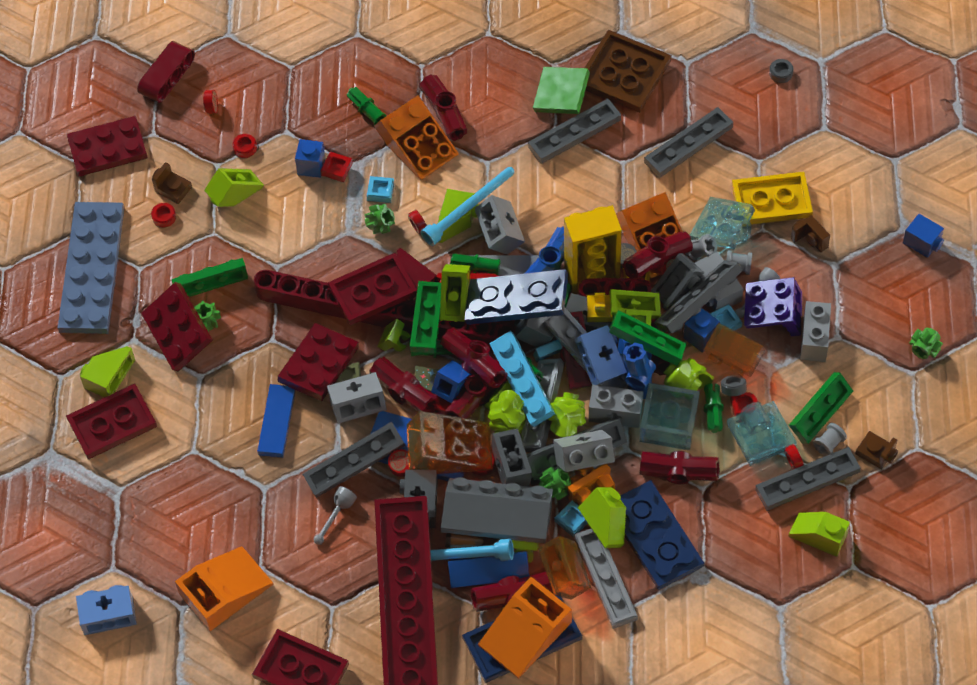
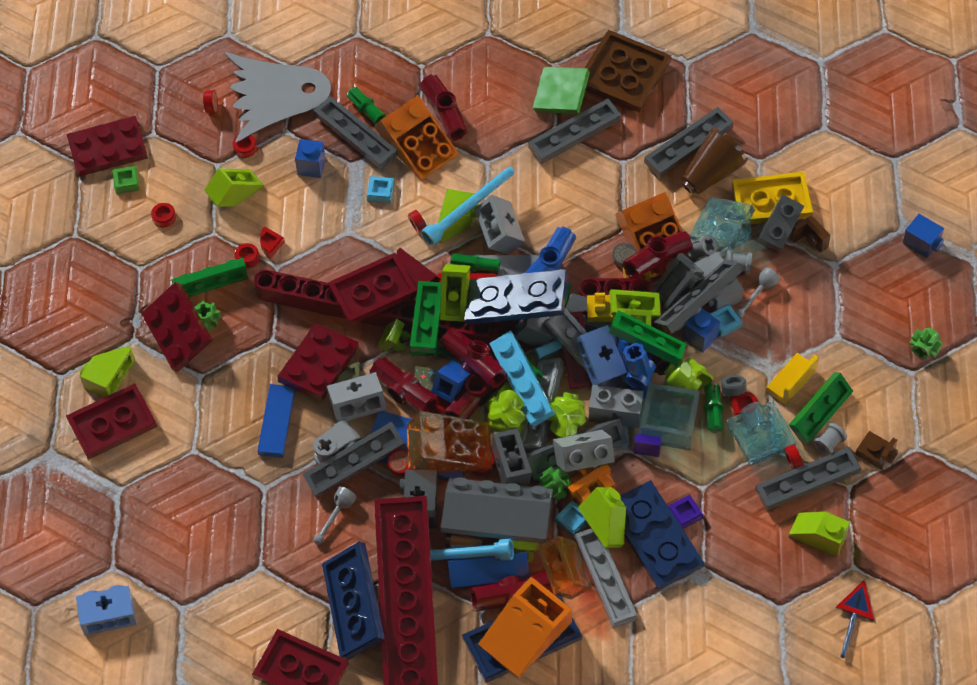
(91, 268): sand blue plate -> none
(126, 179): none -> bright green tile
(166, 71): dark red beam -> none
(170, 184): reddish brown bracket -> none
(222, 586): orange slope -> none
(249, 254): none -> red tile
(270, 242): none -> red tile
(275, 92): none -> light grey piece
(334, 441): none -> light grey piece
(336, 166): red plate -> none
(353, 601): none -> dark blue piece
(355, 132): none -> dark grey plate
(379, 219): bright green gear -> none
(592, 245): yellow brick -> none
(647, 445): none -> dark purple tile
(679, 467): dark red piece -> none
(686, 511): none -> dark purple tile
(713, 162): none -> reddish brown cone
(734, 350): clear orange brick -> none
(774, 304): dark purple bracket -> none
(780, 223): none -> dark grey brick
(781, 71): dark grey tile -> none
(792, 378): none -> yellow panel
(815, 331): light grey brick -> none
(858, 604): none -> piece

